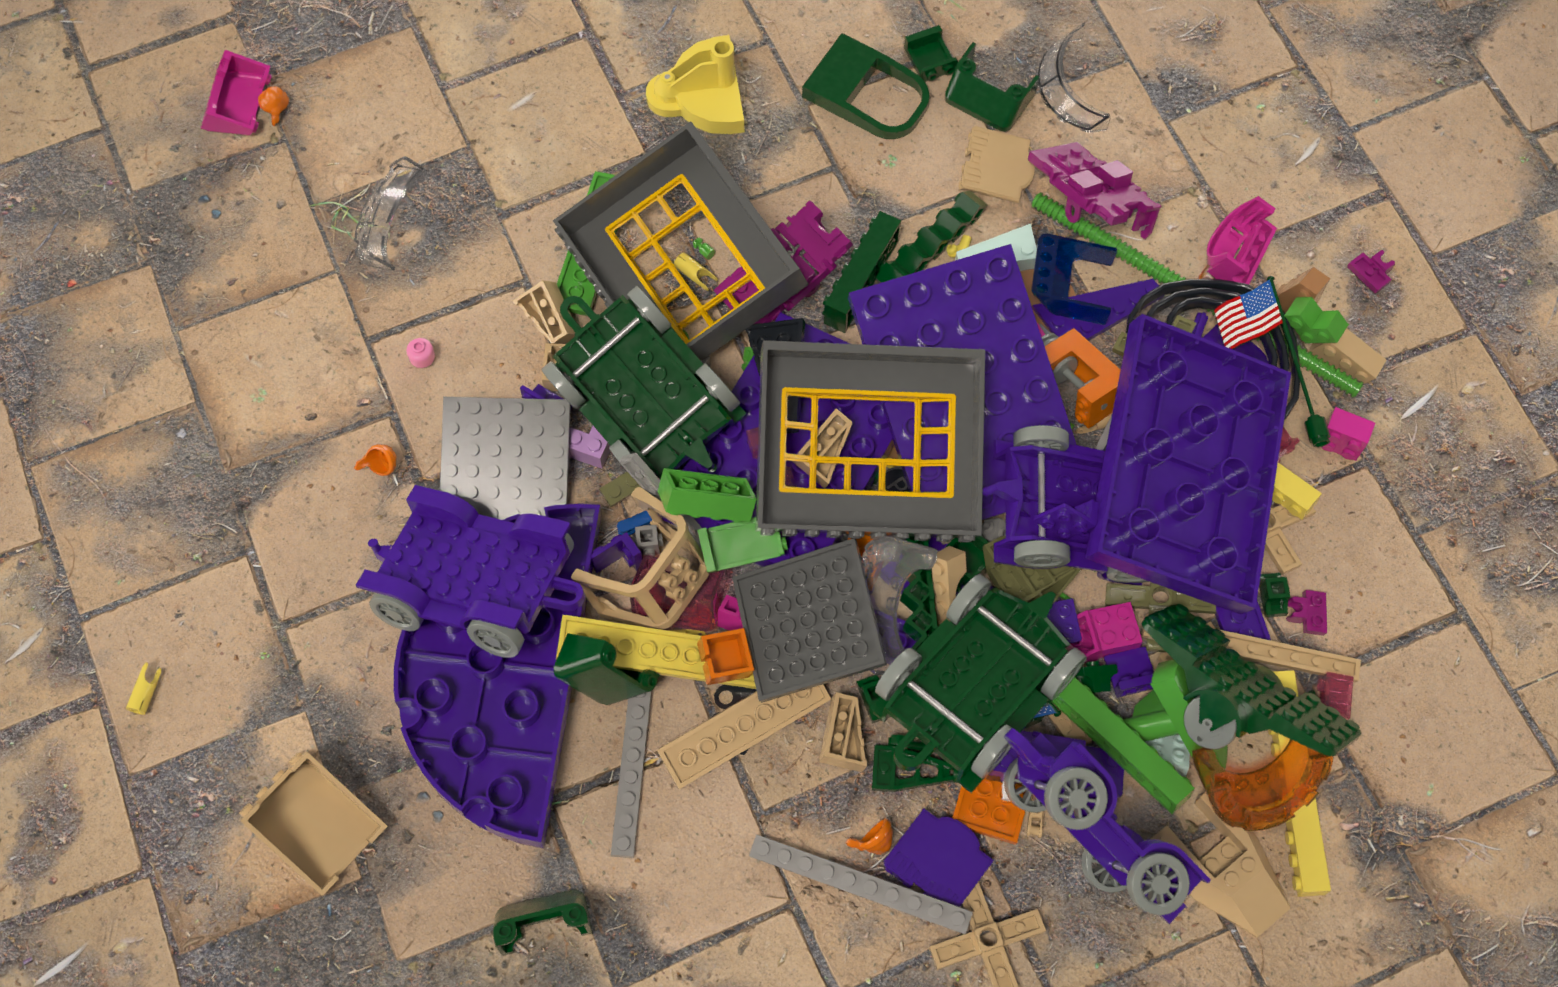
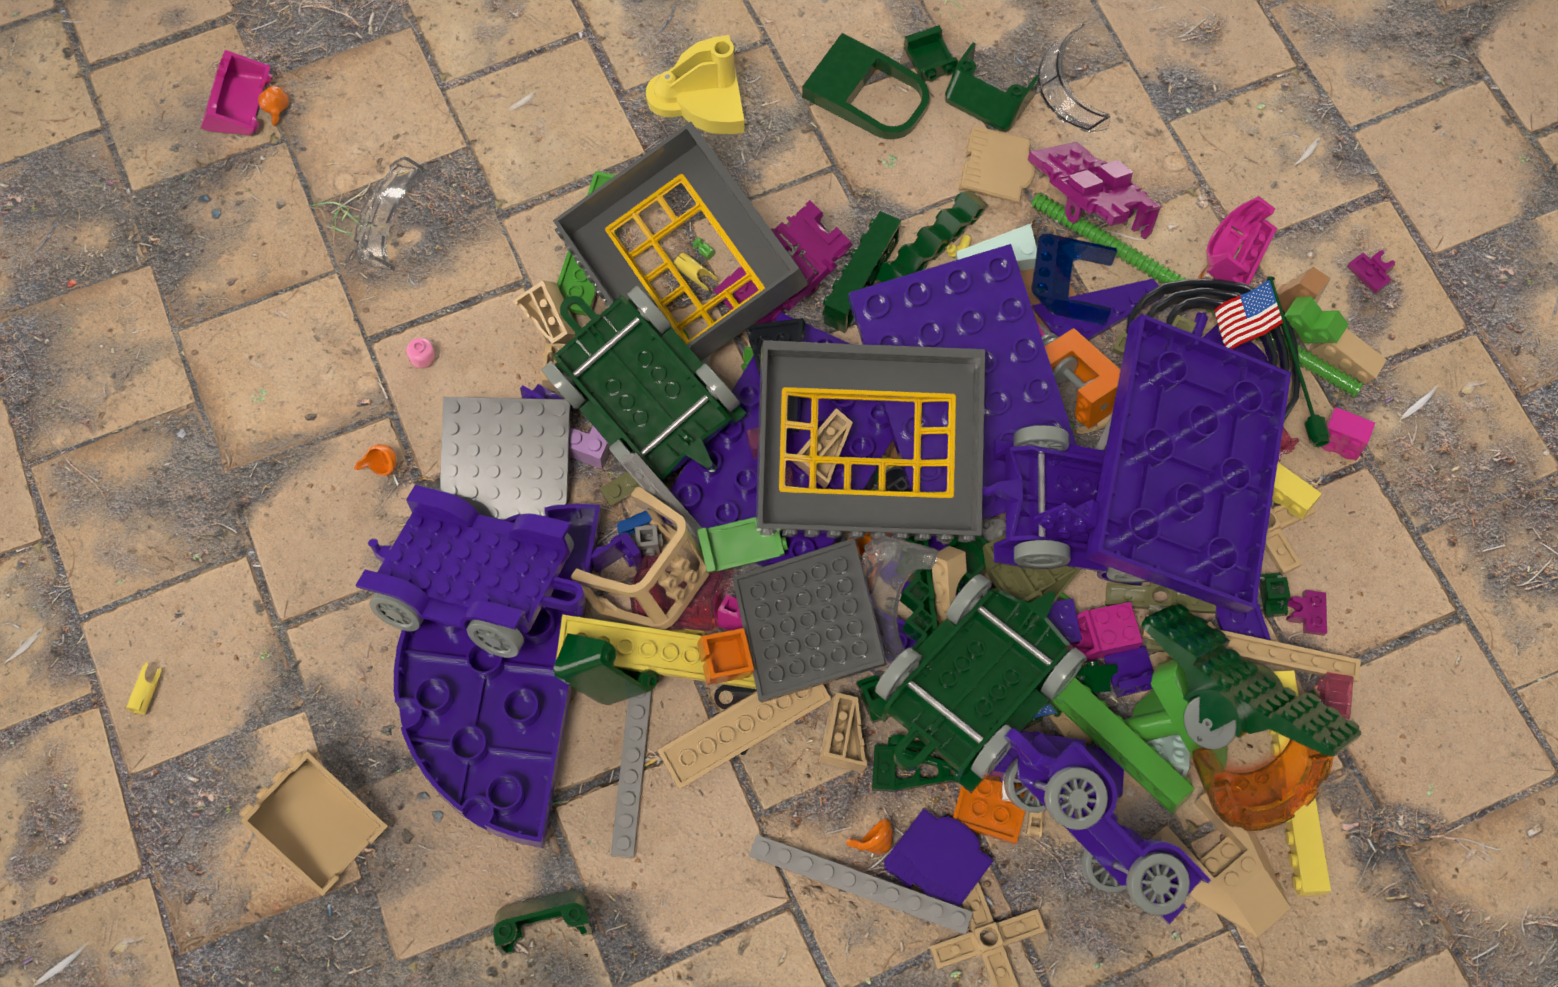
(706, 495): bright green brick -> none

